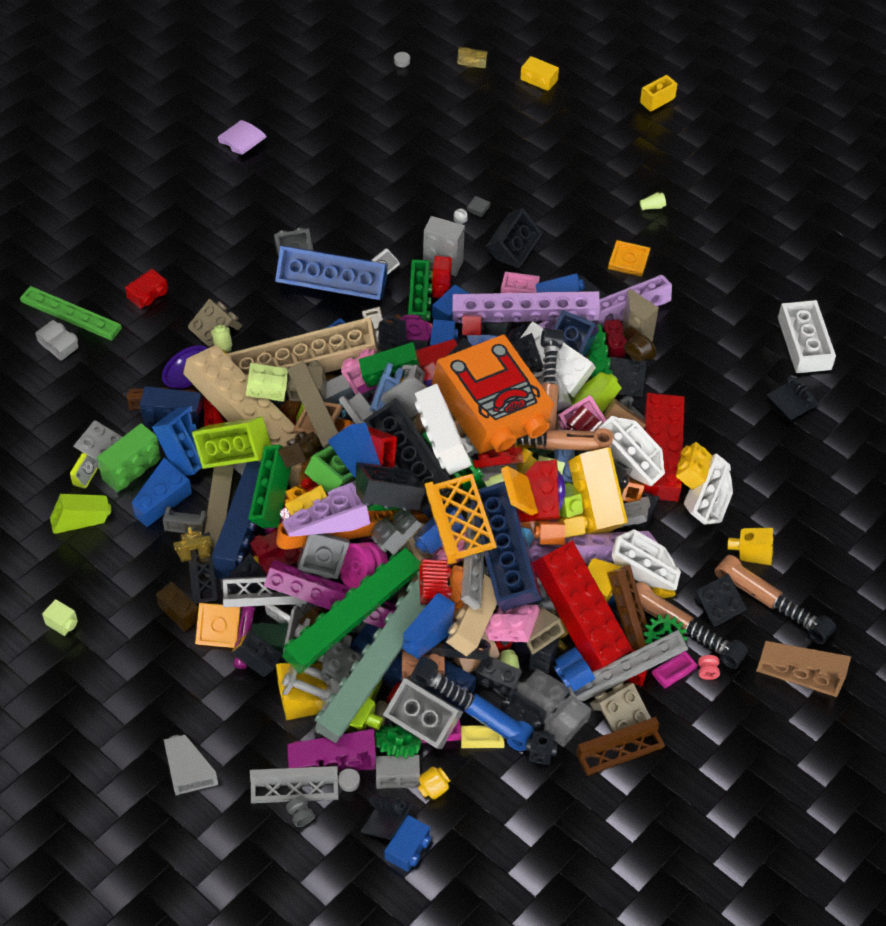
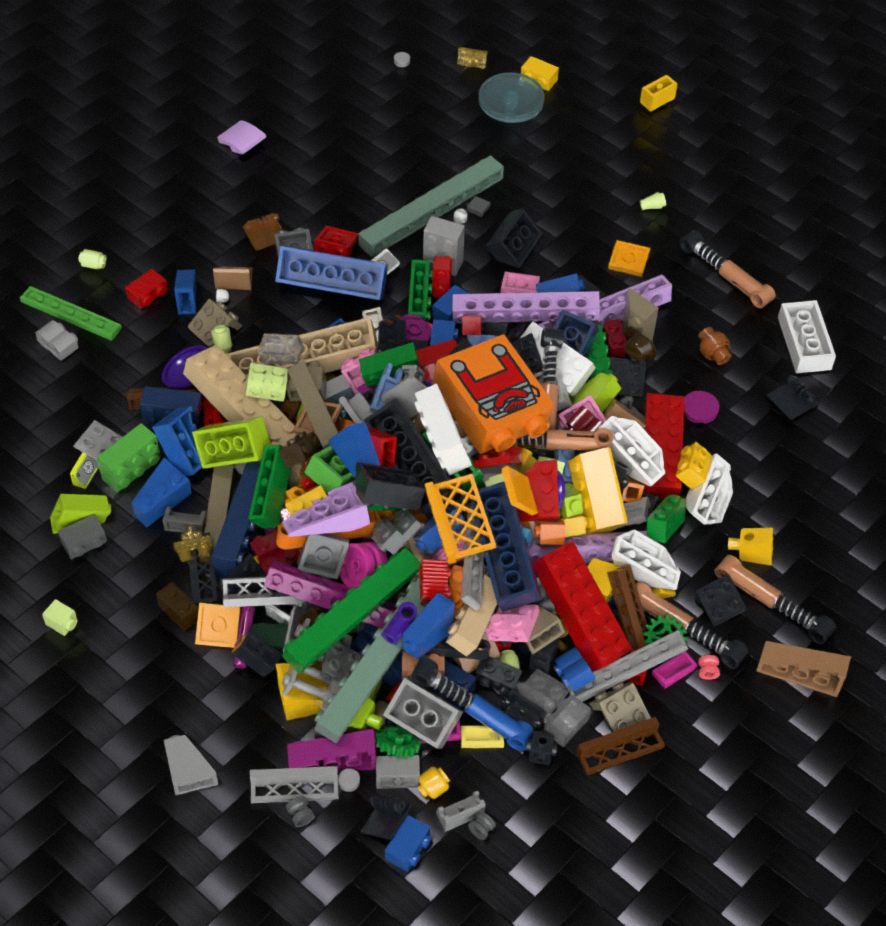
(82, 536): none -> dark grey brick
(92, 259): none -> yellowish green brick
(186, 291): none -> blue slope
(222, 296): none -> white hinge
(233, 277): none -> medium nougat slope
(262, 231): none -> clear orange hinge
(281, 349): none -> clear brick
(335, 241): none -> red plate
(399, 623): none -> dark purple piece
(434, 203): none -> sand green brick
(460, 812): none -> light grey hinge
(481, 825): none -> dark grey wheel
(511, 97): none -> clear light blue dish
(666, 518): none -> green brick
(700, 407): none -> magenta tile
(714, 345): none -> dark orange piece
(758, 293): none -> piece

